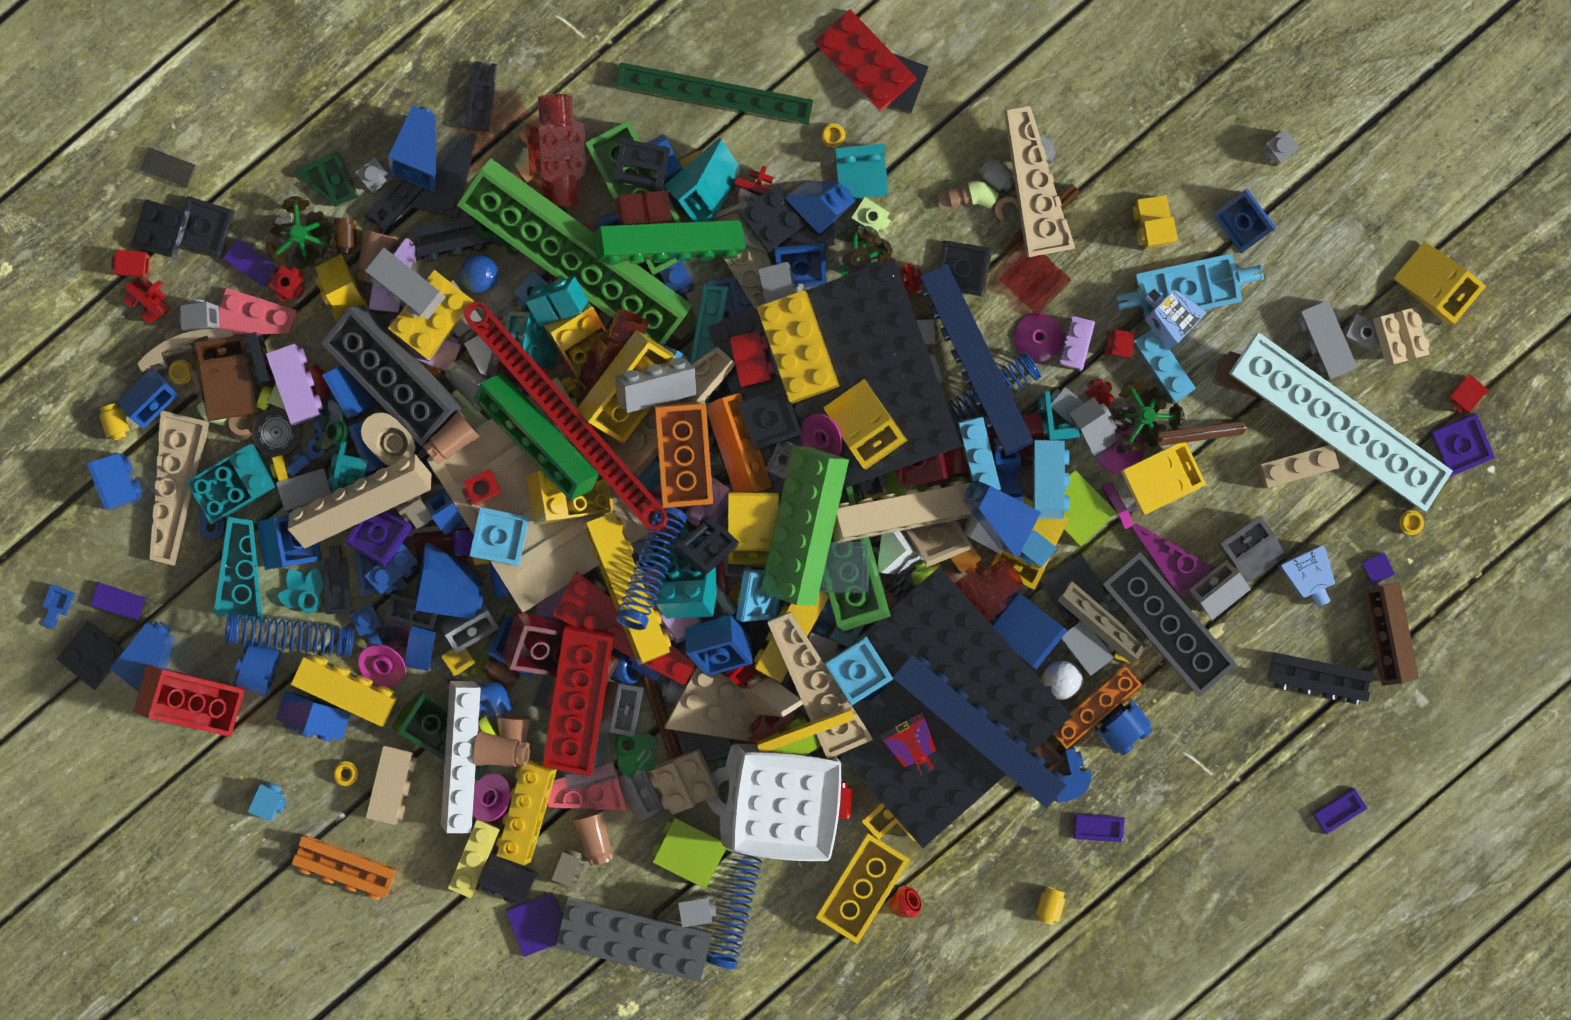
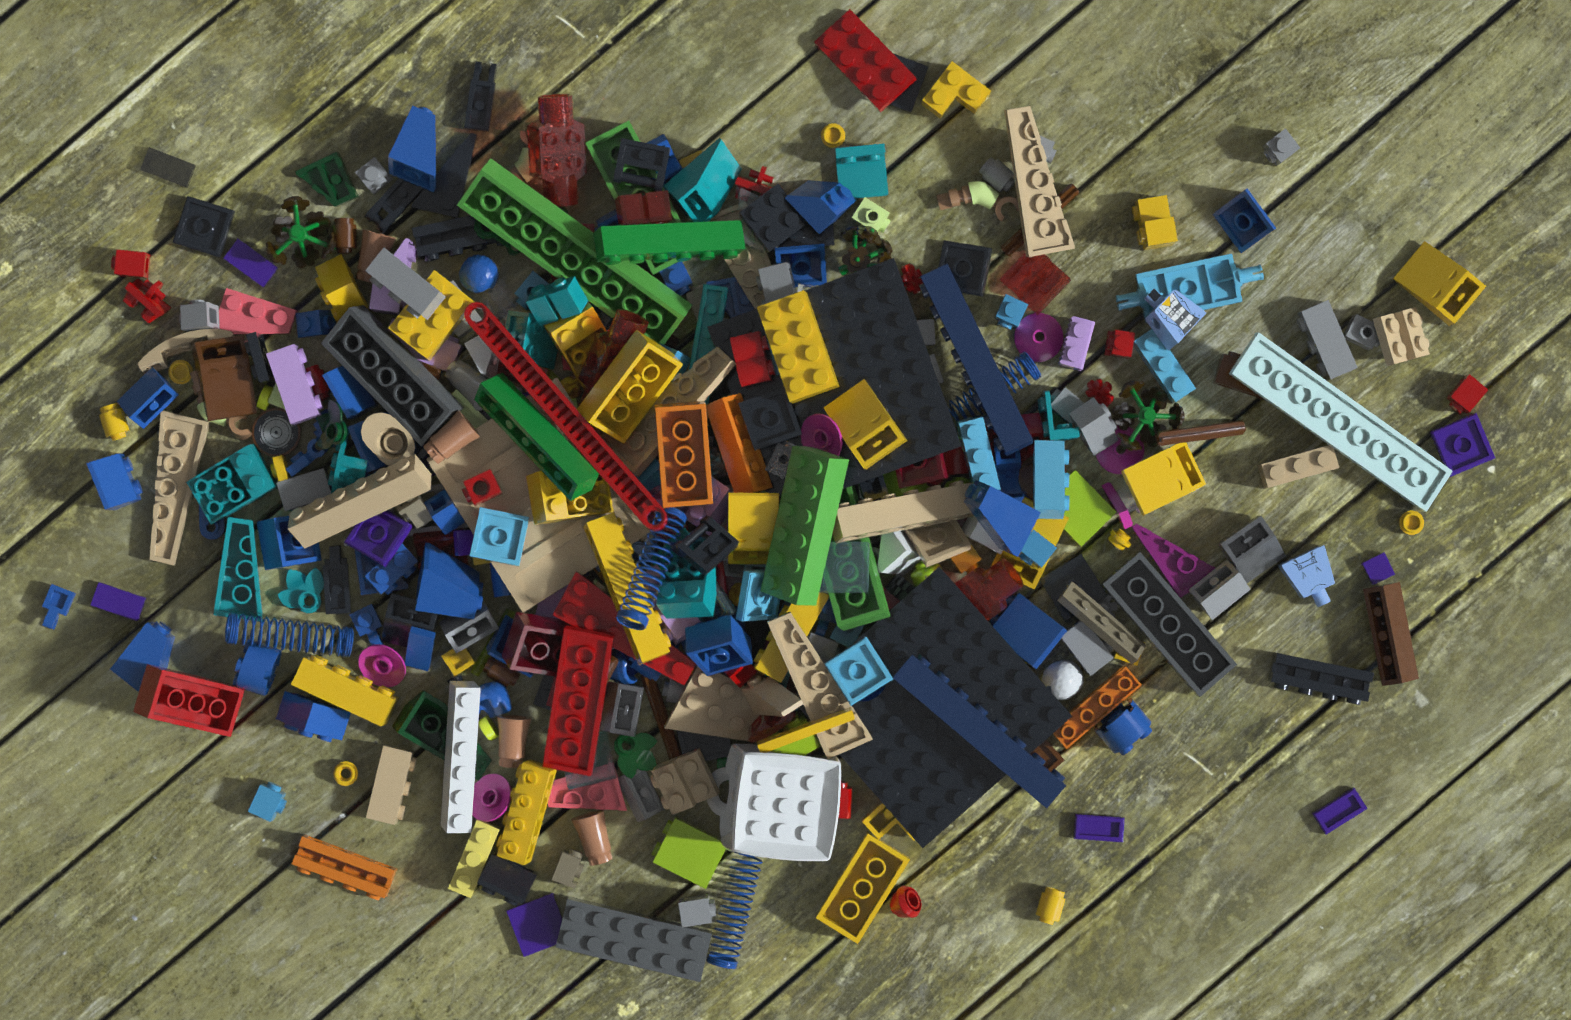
(90, 655): black plate -> none
(160, 229): black plate -> none
(295, 287): red brick -> none
(314, 323): none -> blue bracket
(500, 751): nougat plant -> none
(655, 385): light grey brick -> none
(714, 93): dark green plate -> none
(911, 743): torso -> none
(952, 86): none -> yellow brick
(1010, 312): none -> dark azure brick
(1076, 780): blue brick -> none
(1119, 539): none -> yellow plate

